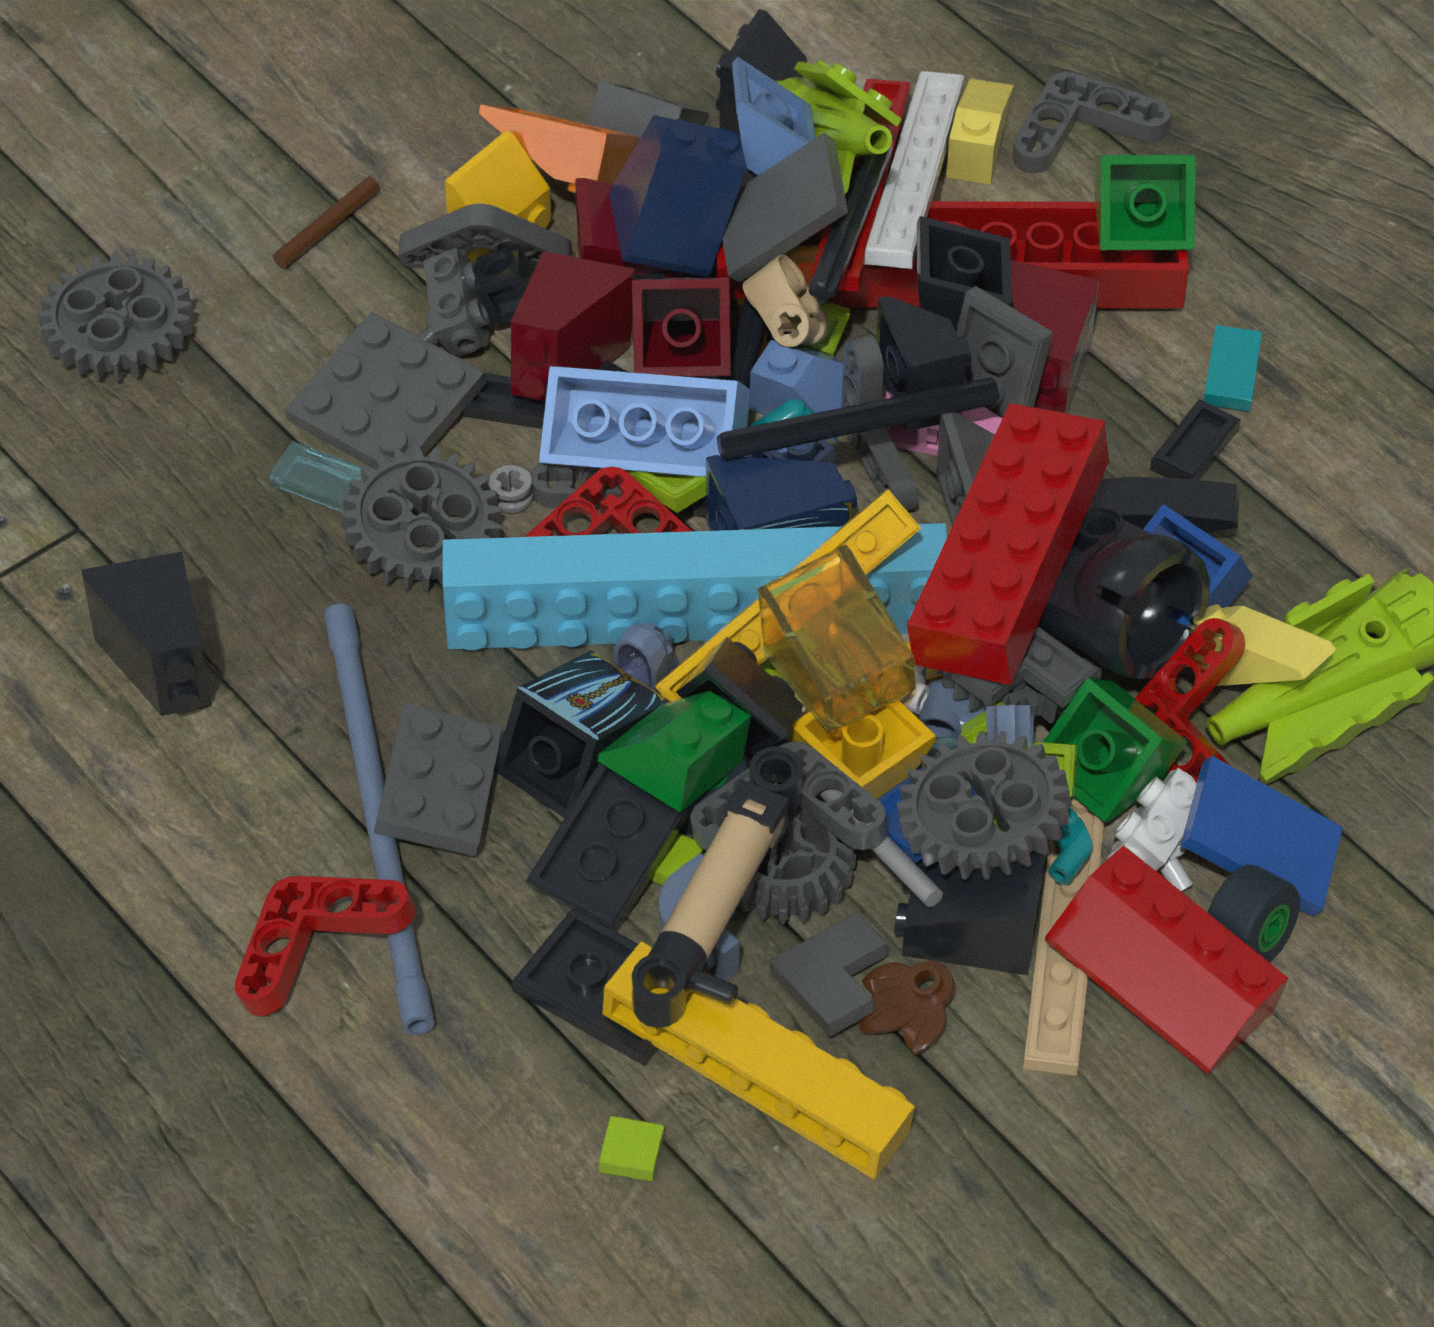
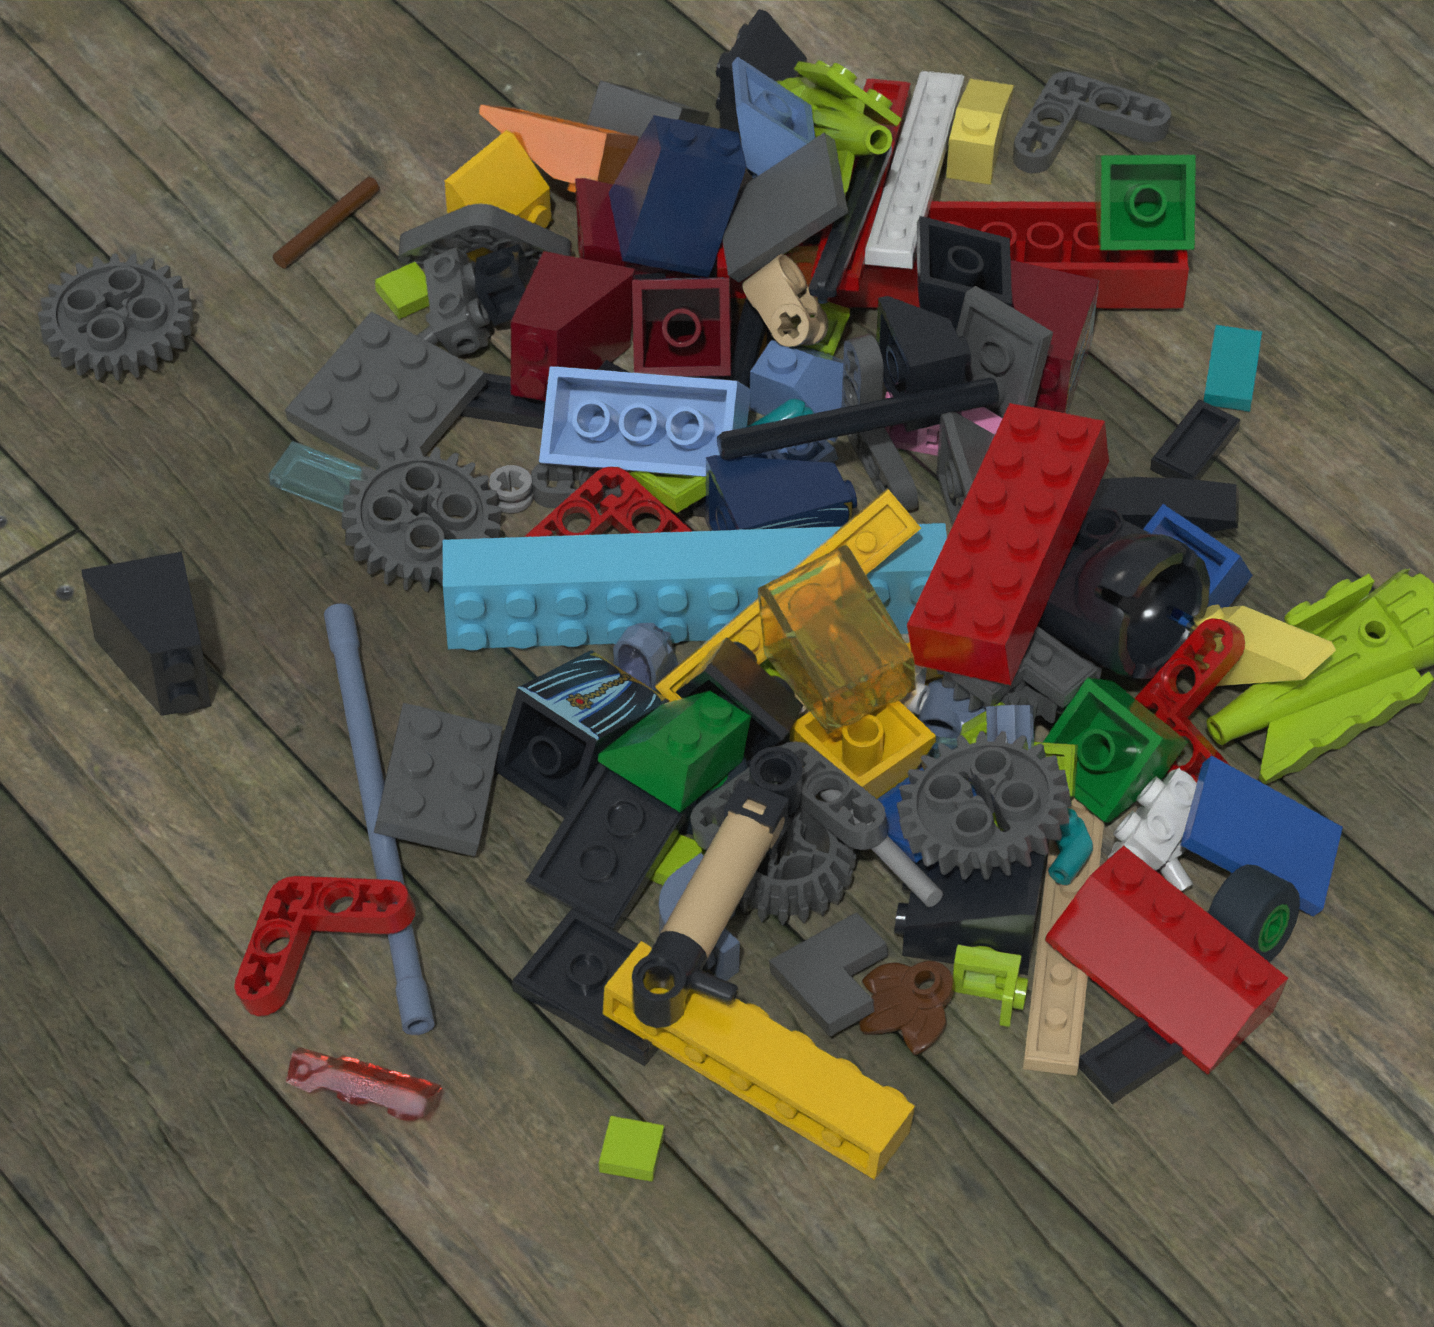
(364, 1083): none -> clear red hinge
(404, 290): none -> lime tile
(991, 975): none -> lime bracket
(1128, 1059): none -> black tile

